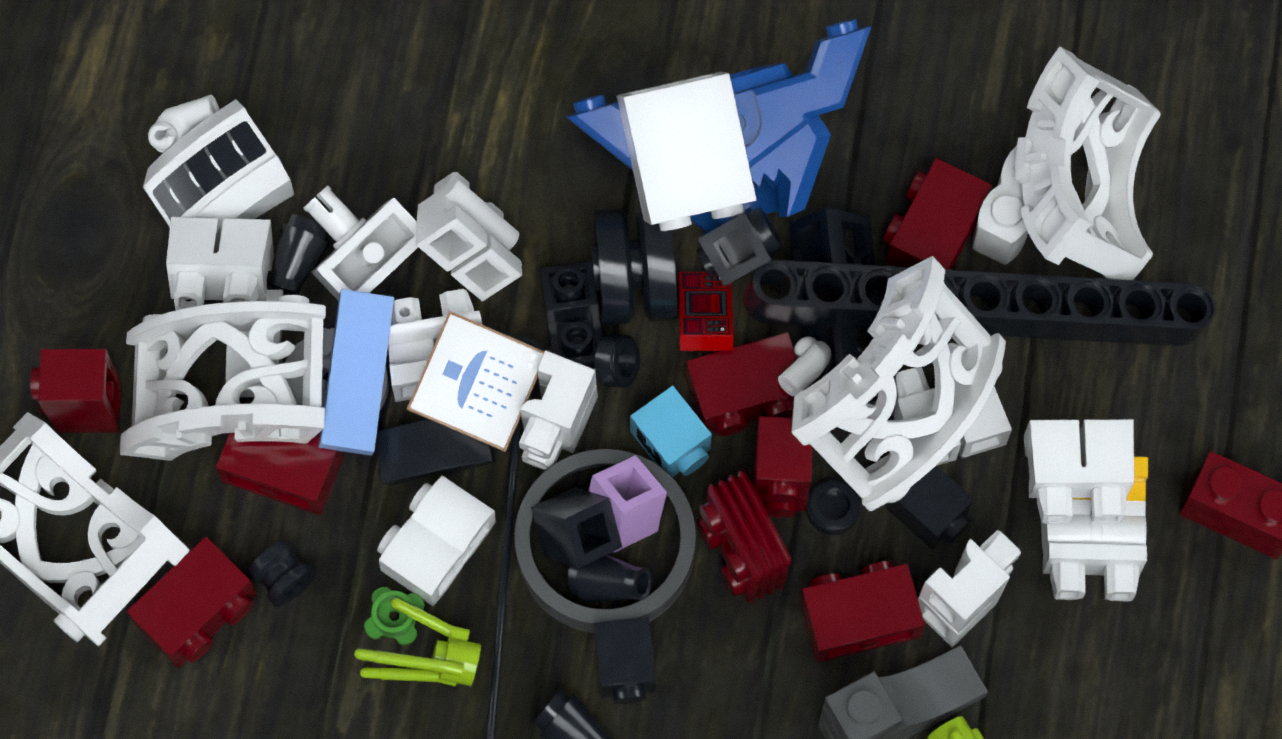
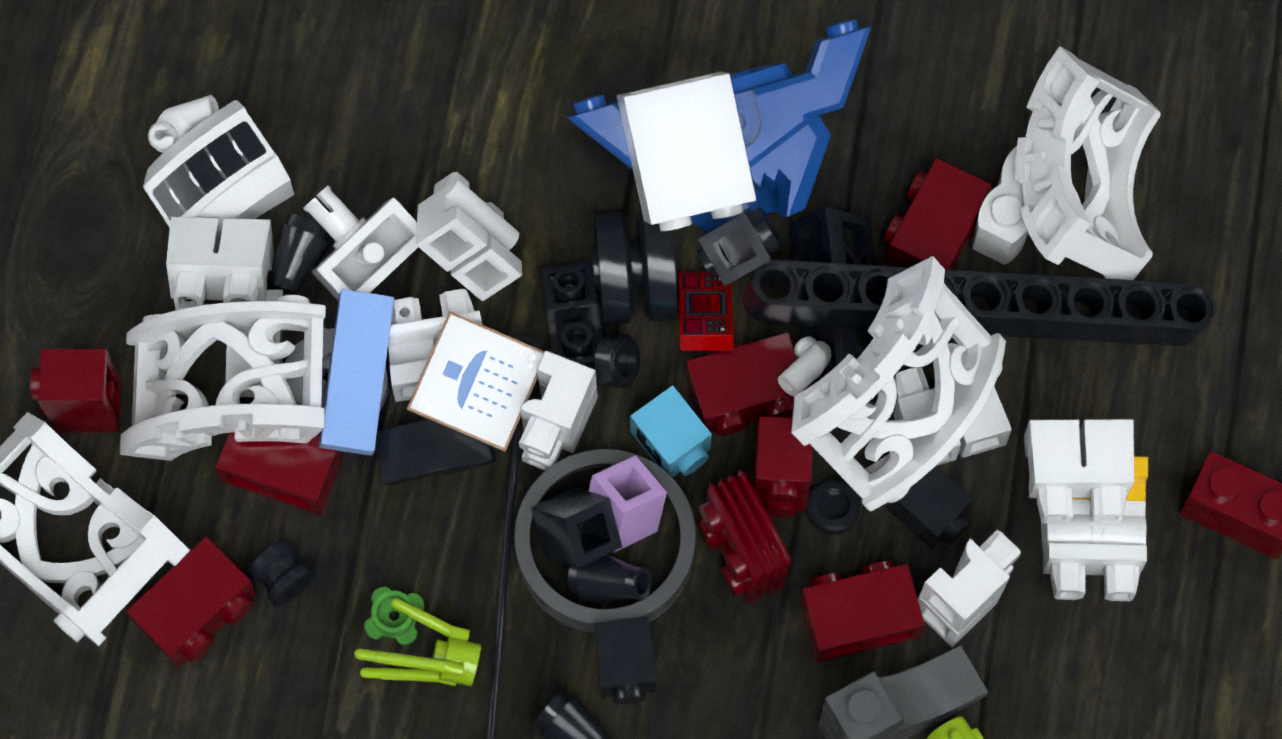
(436, 539): white brick -> none

